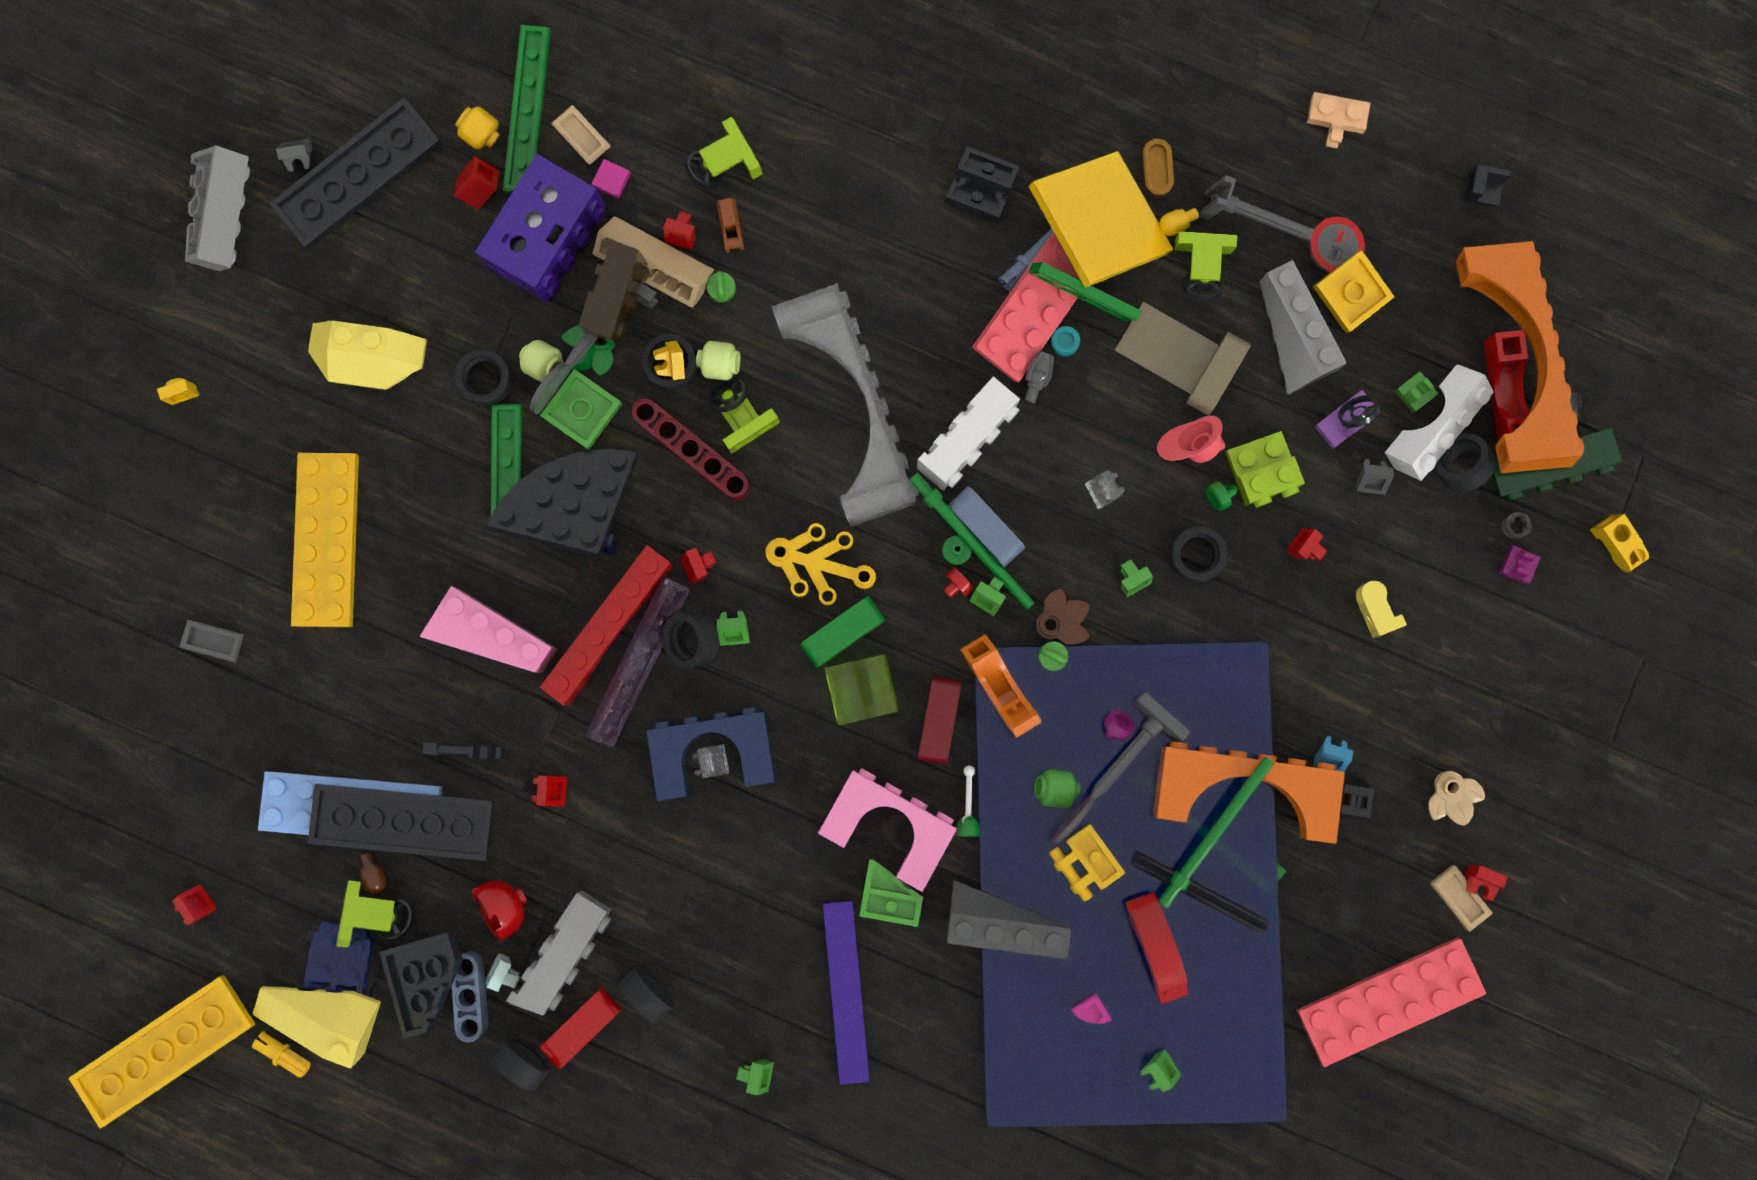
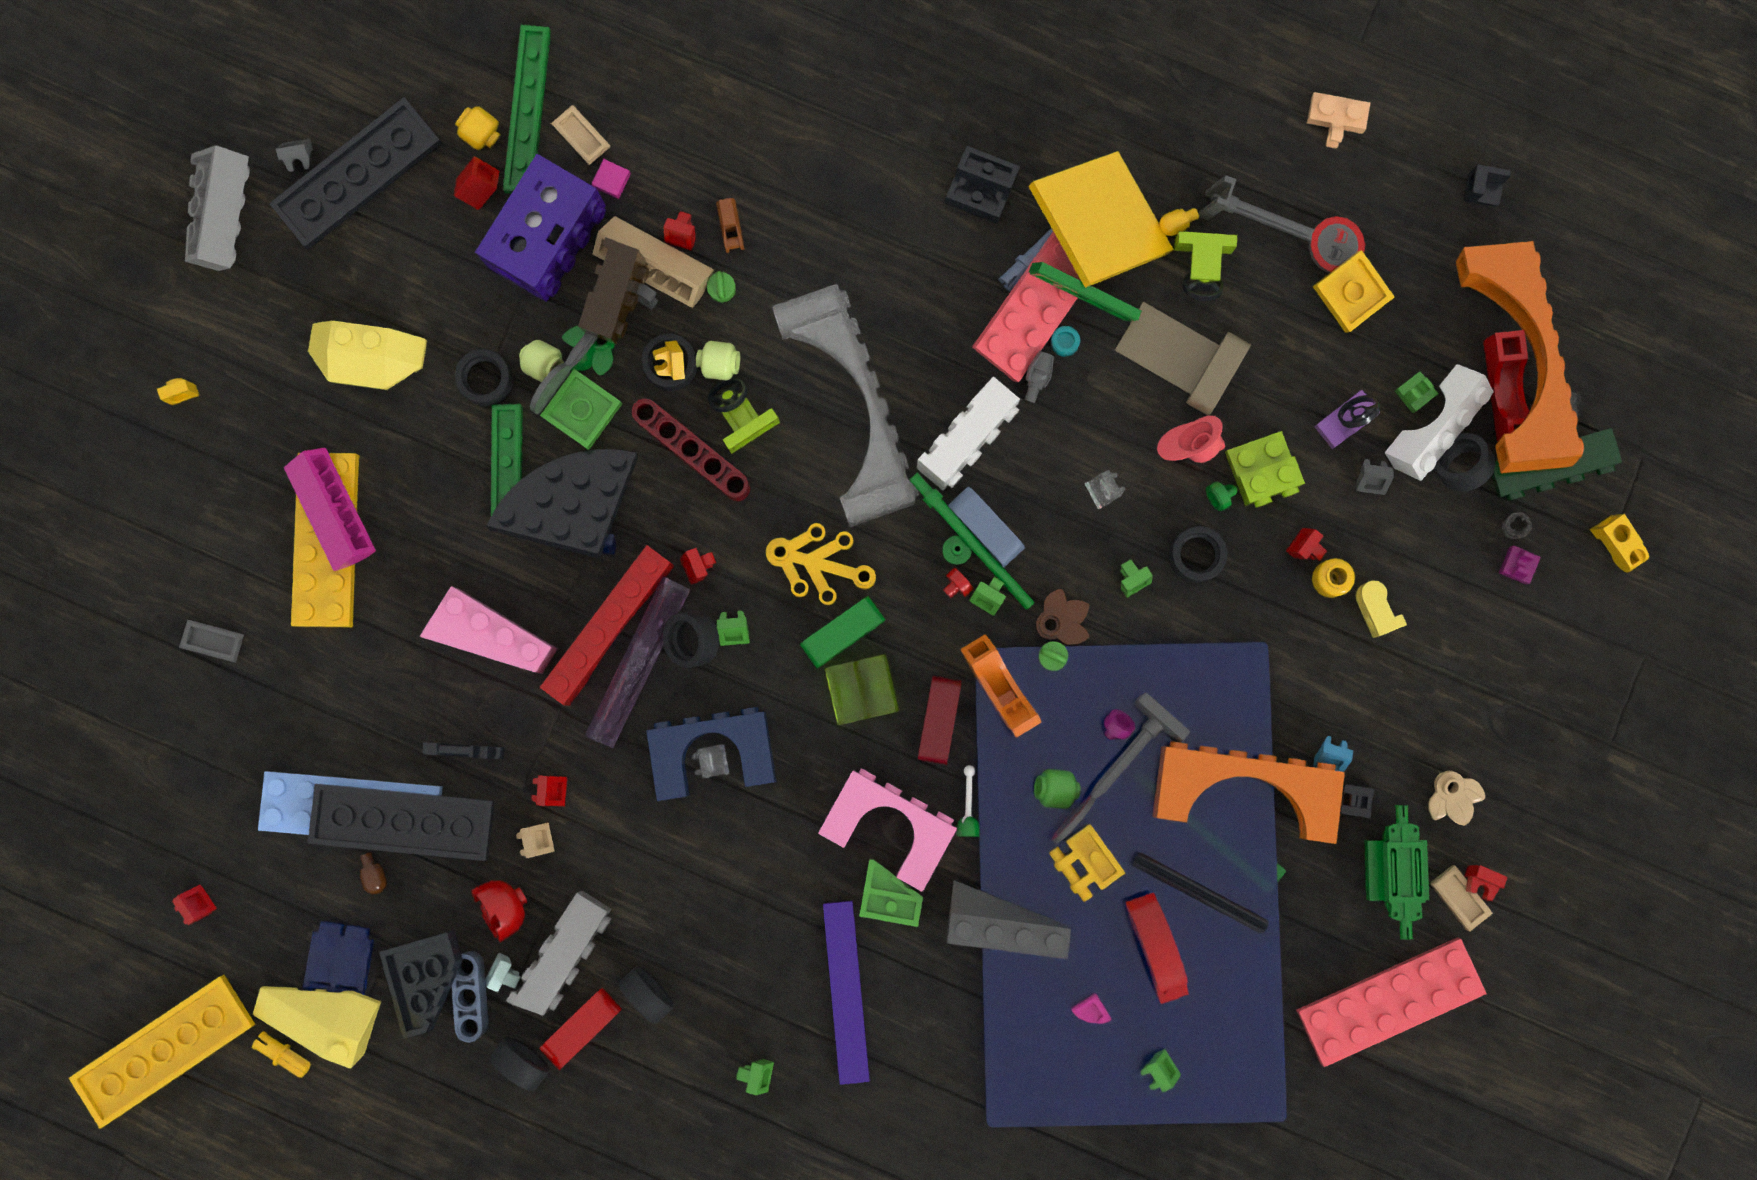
(329, 508): none -> dark pink brick
(372, 915): lime piece -> none
(536, 840): none -> tan tile
(722, 156): lime piece -> none
(1157, 168): pearl gold tile -> none
(1180, 880): green bar -> none
(1299, 330): light grey wedge -> none
(1337, 569): none -> yellow head
(1398, 871): none -> green piece

